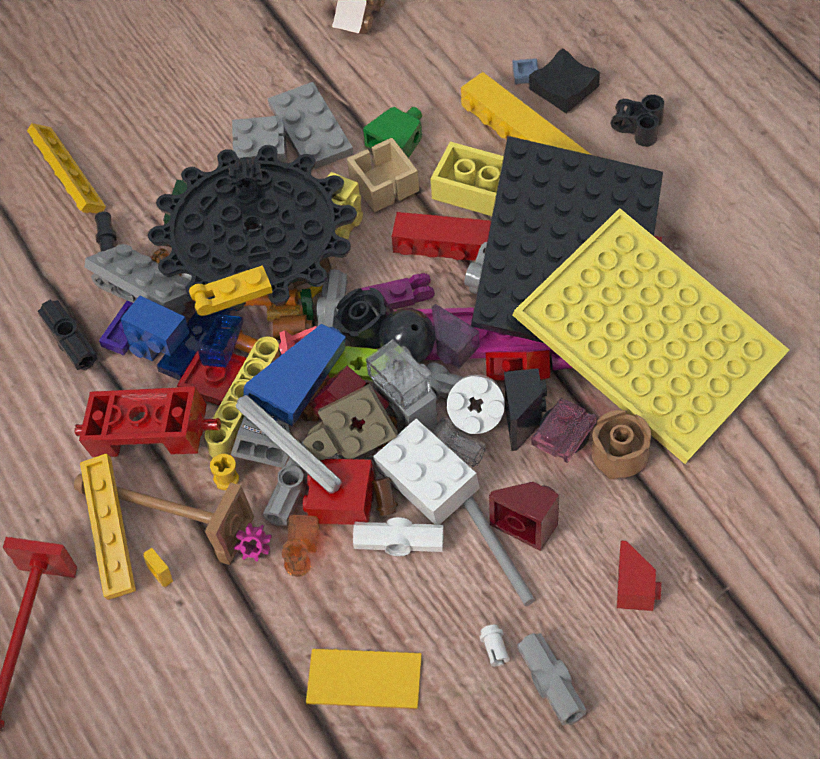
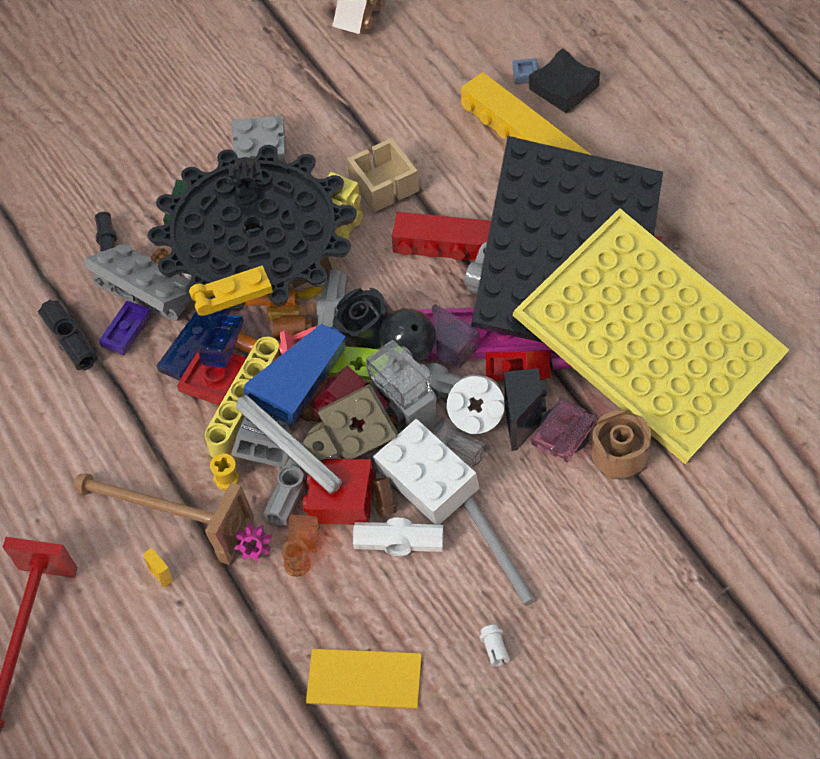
(66, 169): yellow plate -> none
(107, 527): yellow plate -> none
(153, 329): blue brick -> none
(170, 418): red brick -> none
(307, 304): dark green tile -> none
(311, 125): light grey plate -> none
(395, 124): green torso -> none
(400, 294): magenta hinge -> none
(467, 178): light yellow brick -> none
(525, 512): dark red slope -> none
(551, 679): light grey piece -> none
(636, 580): red slope -> none
(640, 118): black piece -> none

